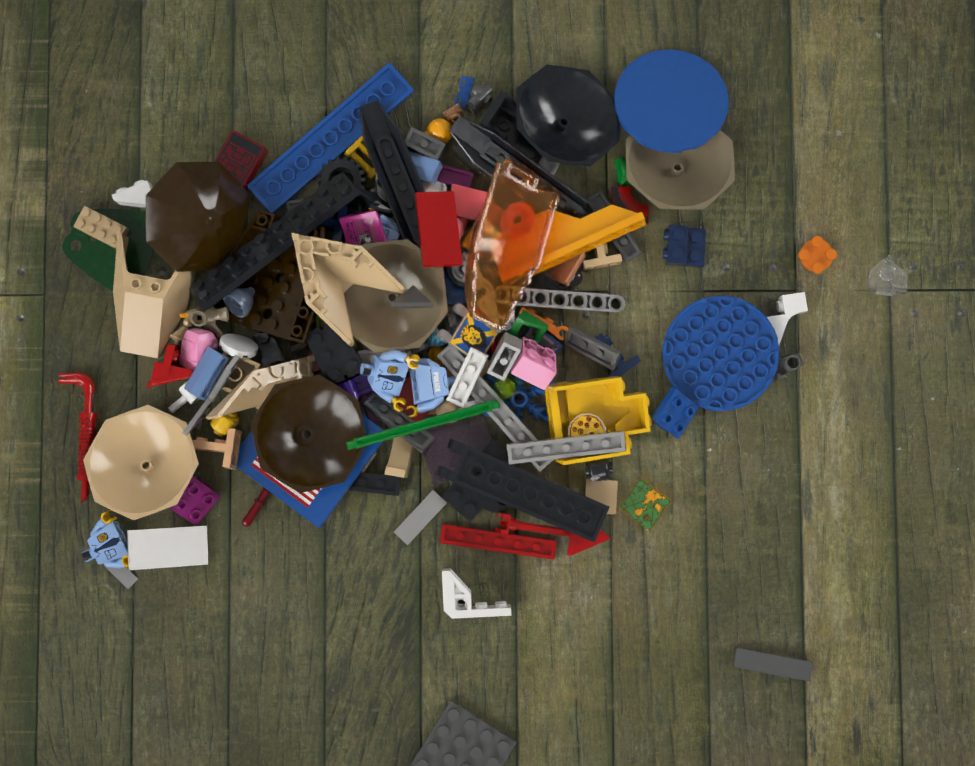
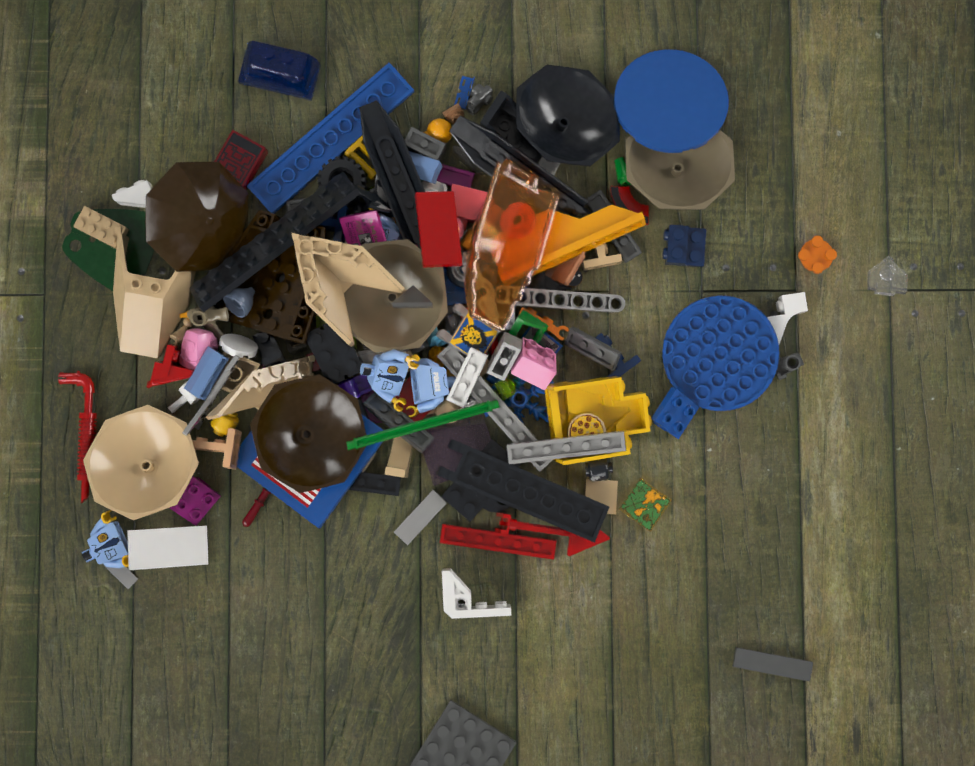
(279, 70): none -> clear blue windscreen

